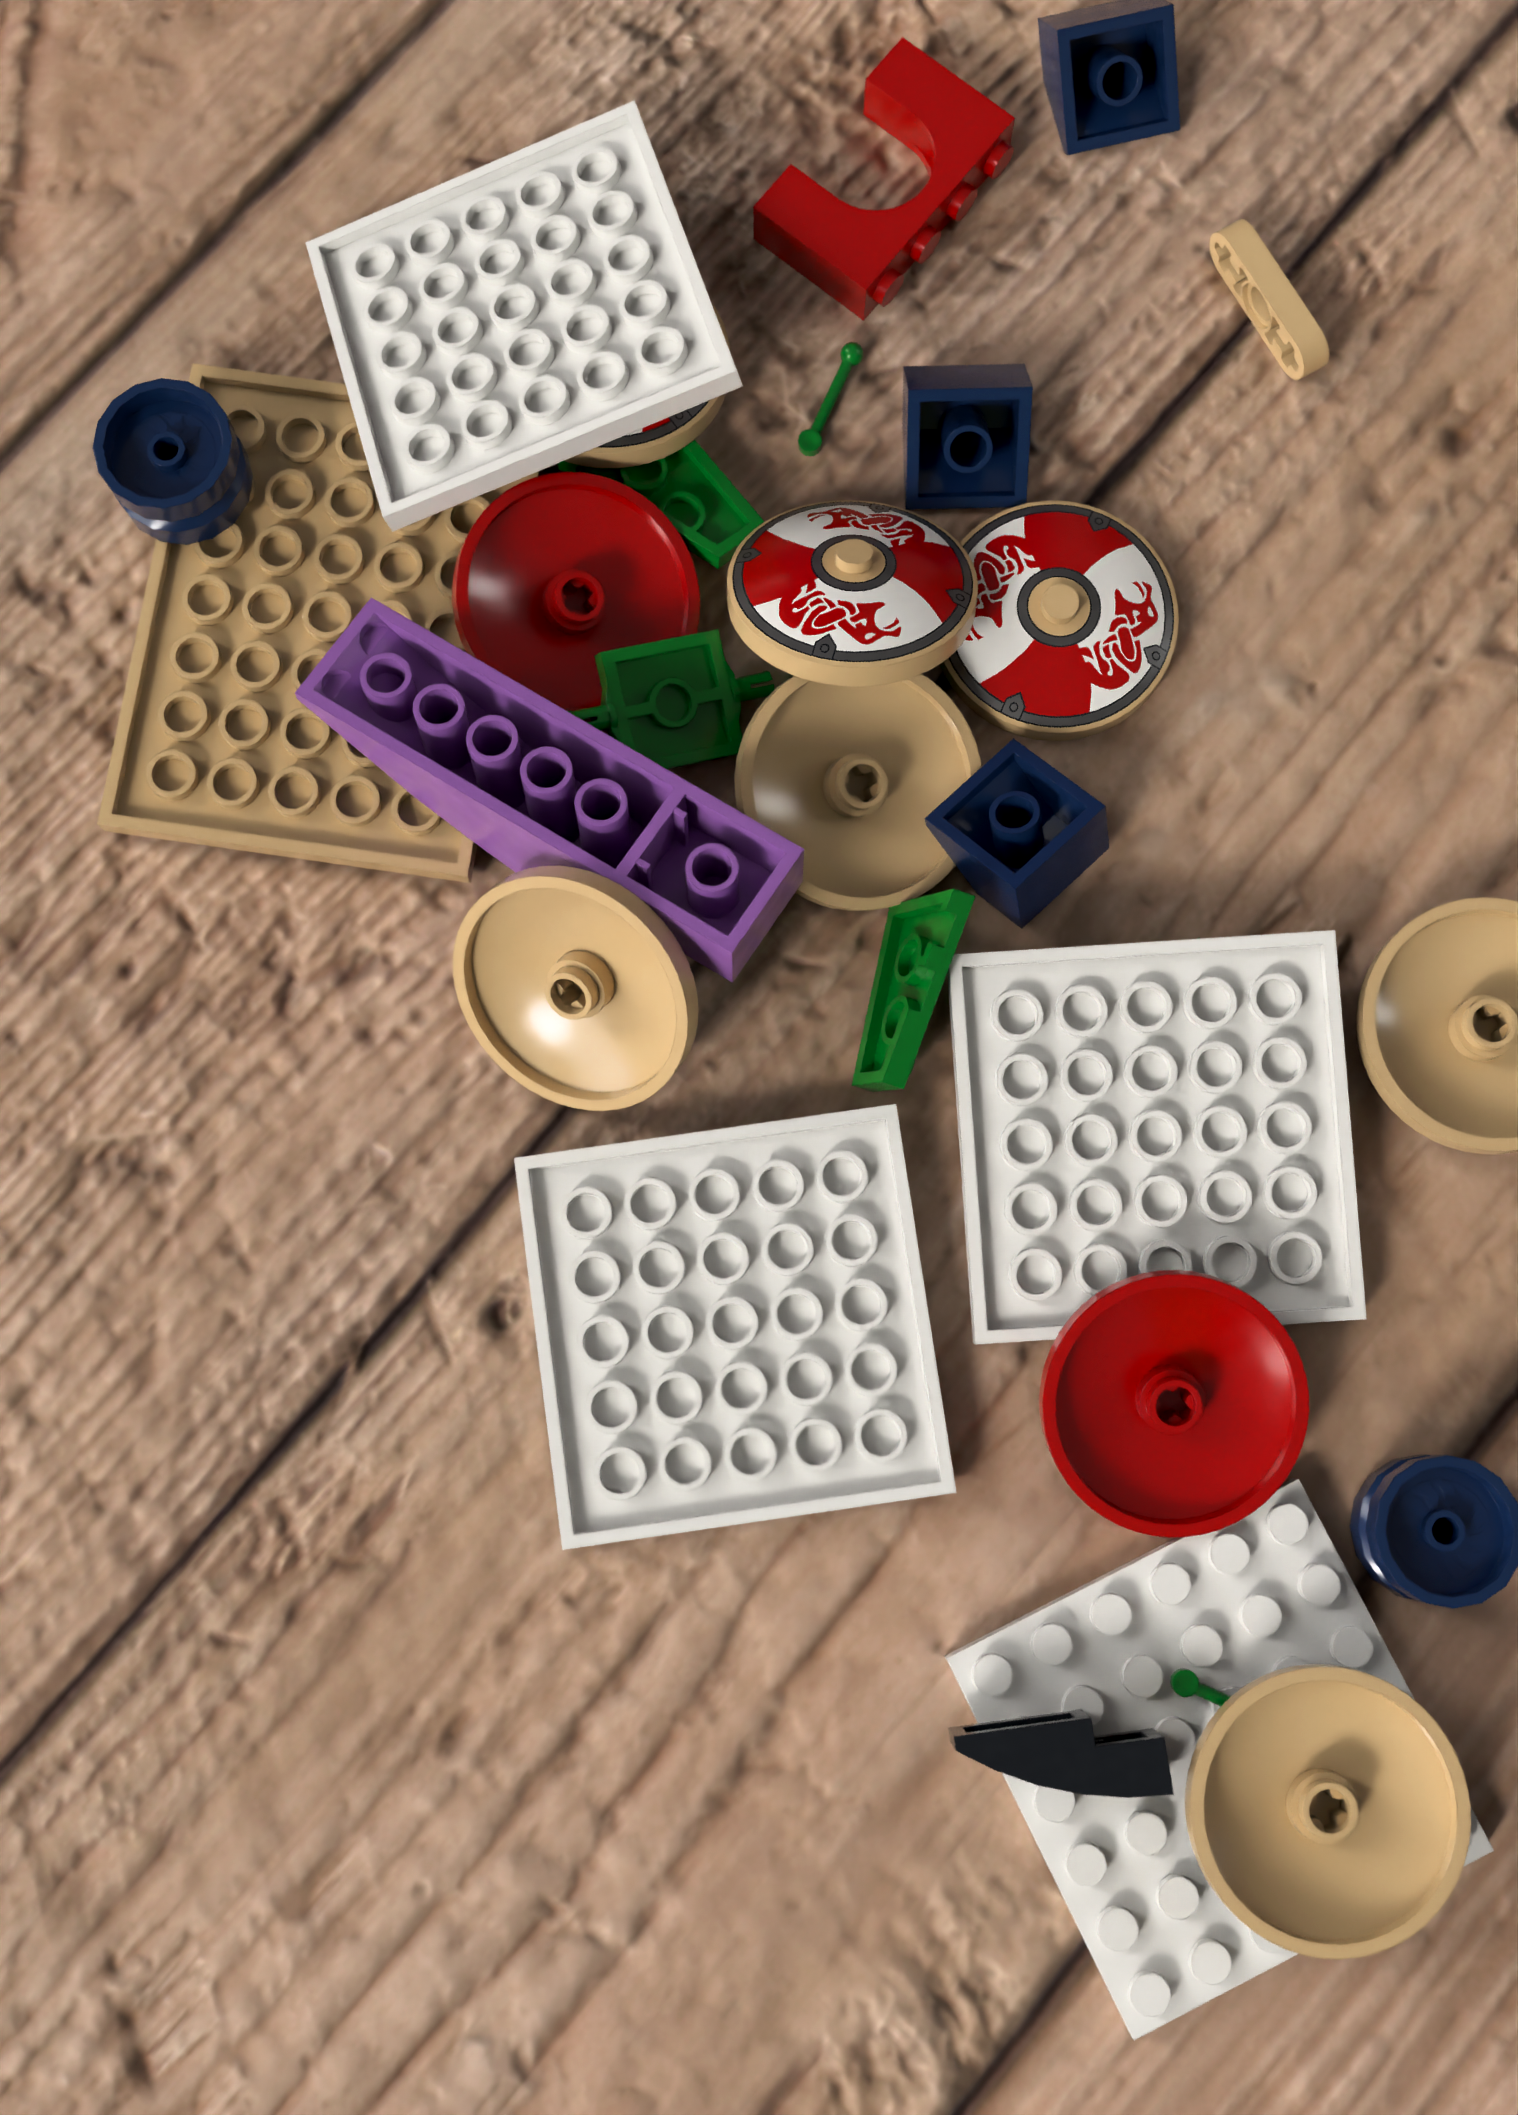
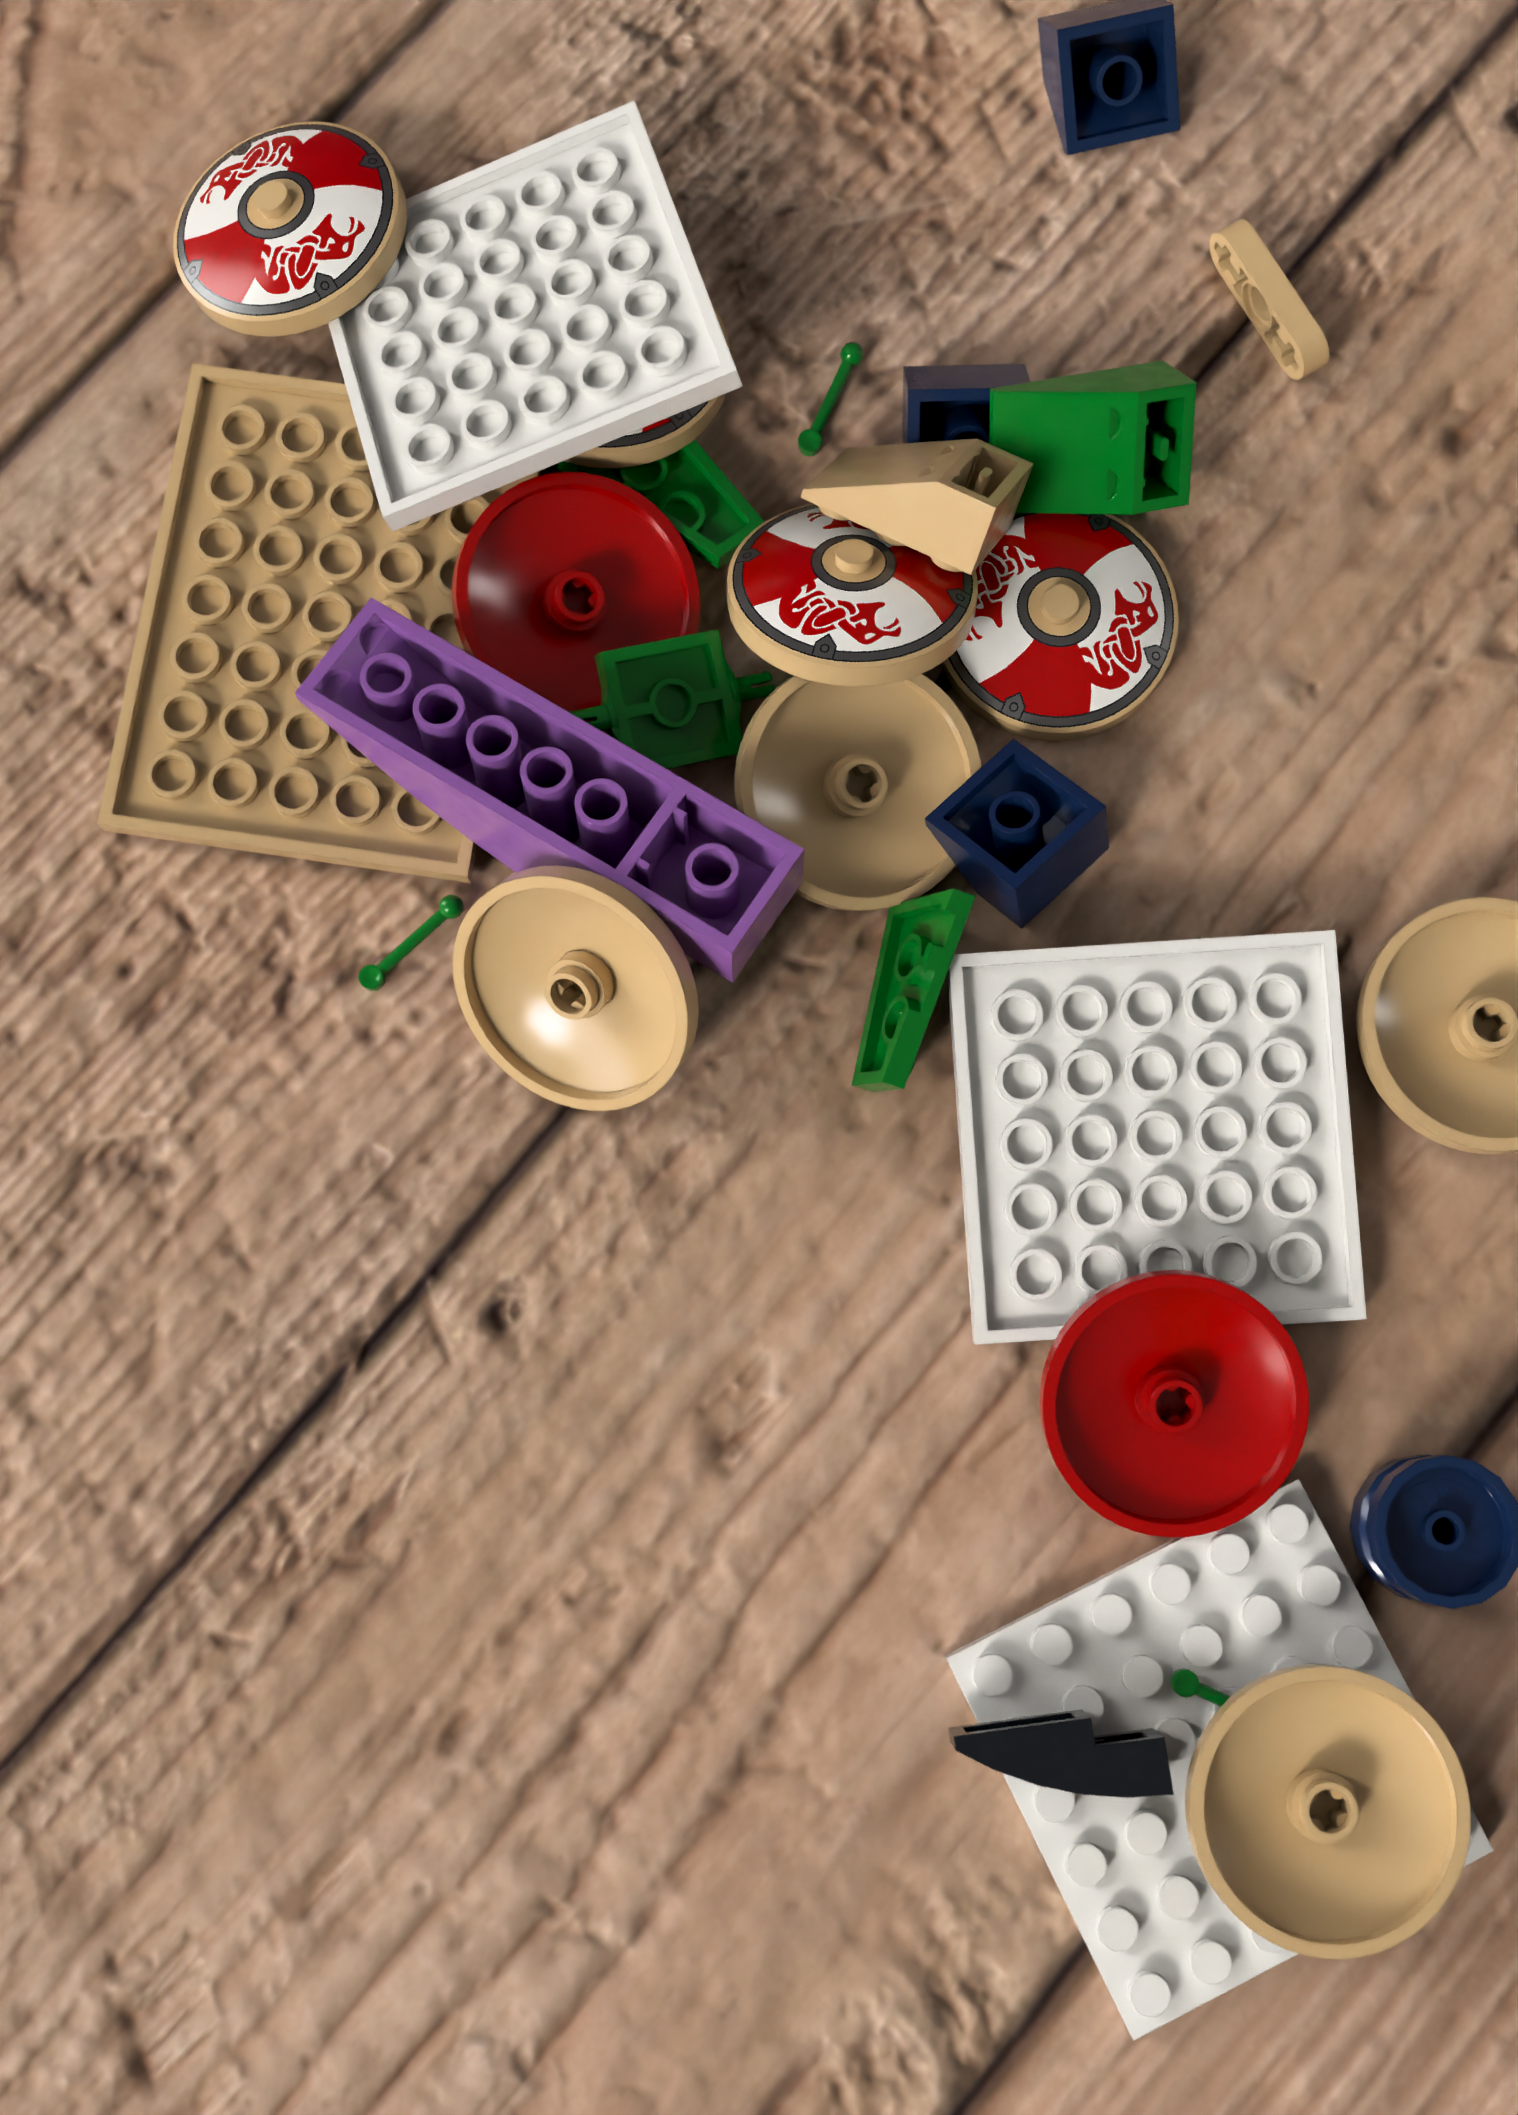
(173, 461): dark blue wheel -> none
(290, 229): none -> dish
(373, 976): none -> green hinge
(732, 1327): white plate -> none
(863, 252): red arch -> none
(931, 496): none -> tan slope
(1100, 439): none -> green slope

